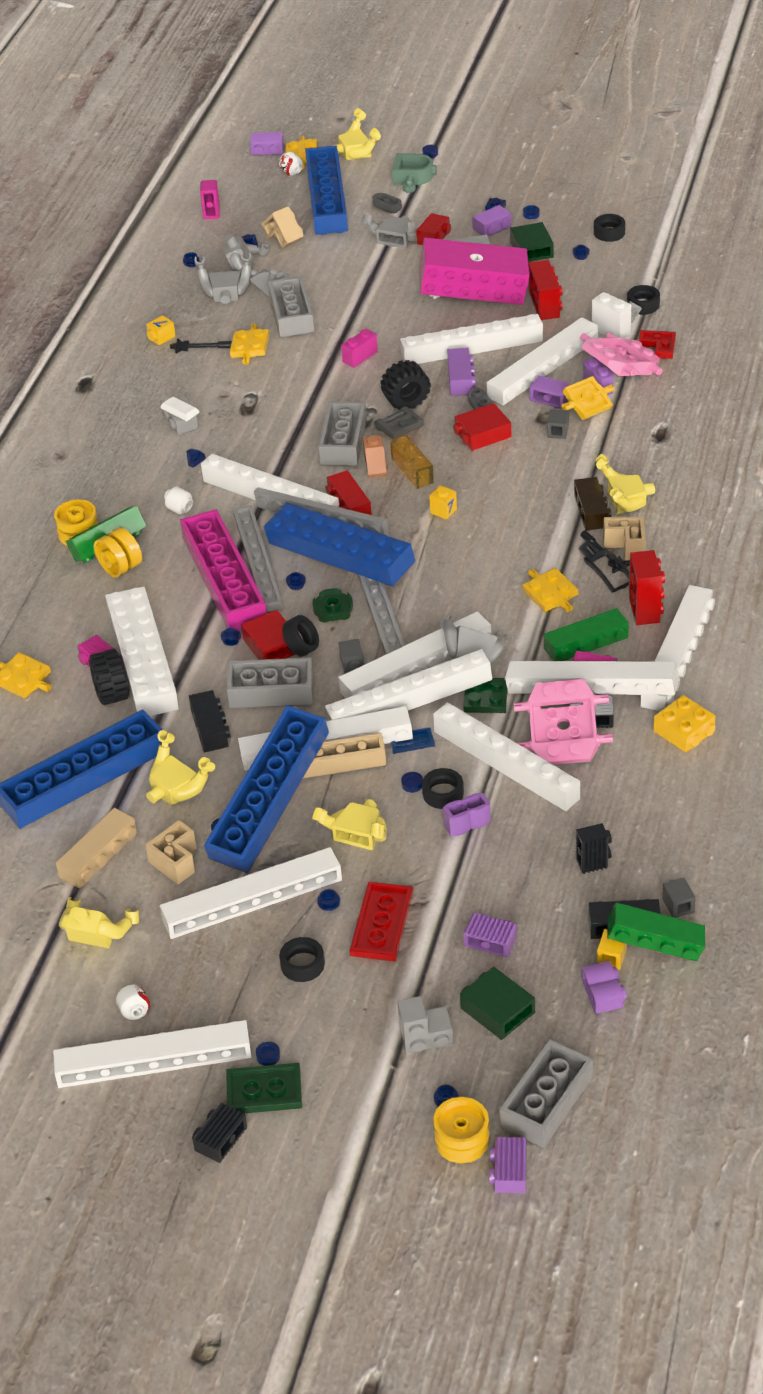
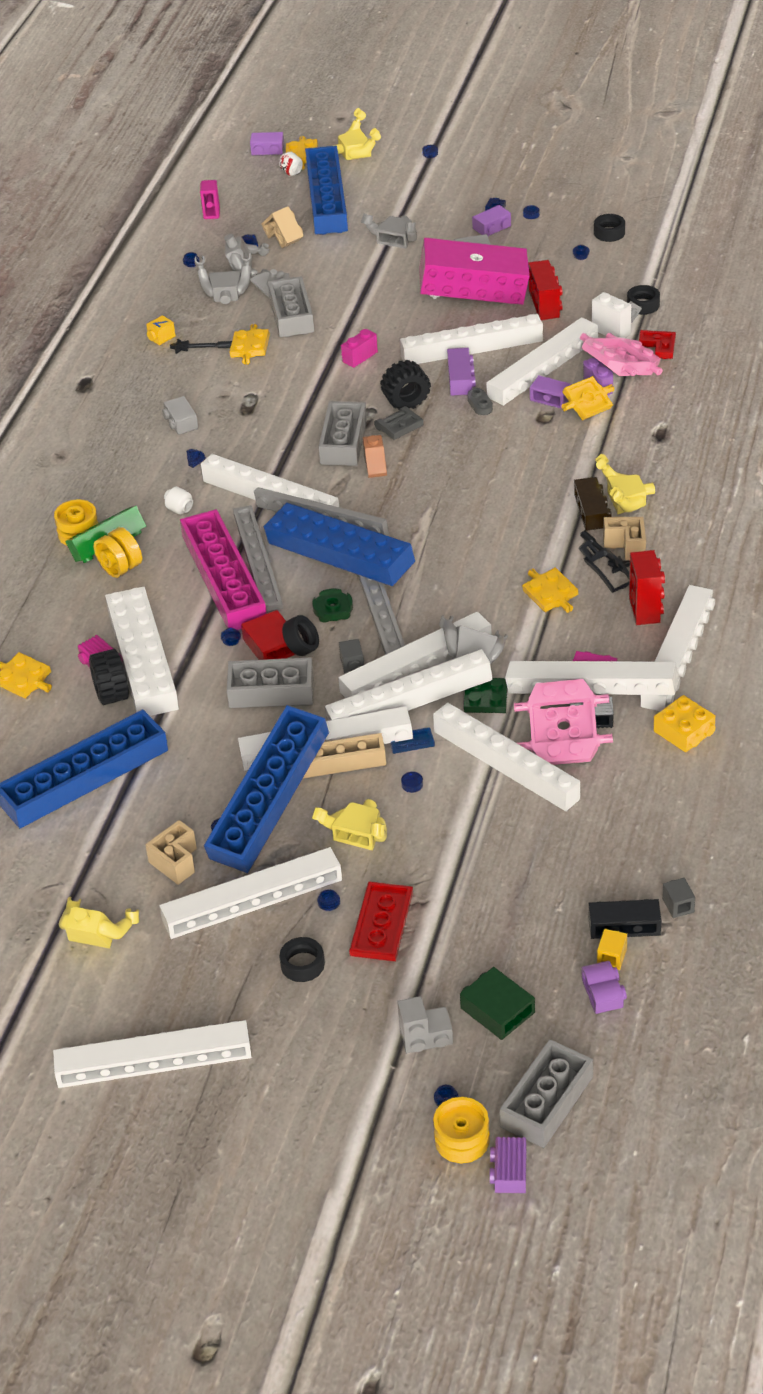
(96, 848): tan brick -> none
(132, 1002): white head -> none
(172, 778): light yellow torso -> none
(179, 408): white tile -> none
(209, 721): black brick -> none
(219, 1132): black brick -> none
(264, 1088): dark green plate -> none
(268, 1053): clear blue tile -> none
(295, 581): clear blue plate -> none
(348, 492): red brick -> none
(387, 202): dark grey plate -> none
(412, 170): sand green piece -> none
(412, 461): clear yellow brick -> none
(435, 227): red brick -> none
(442, 776): black tyre -> none
(443, 502): yellow brick -> none
(466, 814): medium lavender brick -> none
(482, 426): red brick -> none
(490, 934): medium lavender brick -> none
(533, 238): dark green brick -> none
(558, 424): dark grey brick -> none
(586, 635): green brick -> none
(593, 848): black brick -> none
(656, 932): green brick -> none

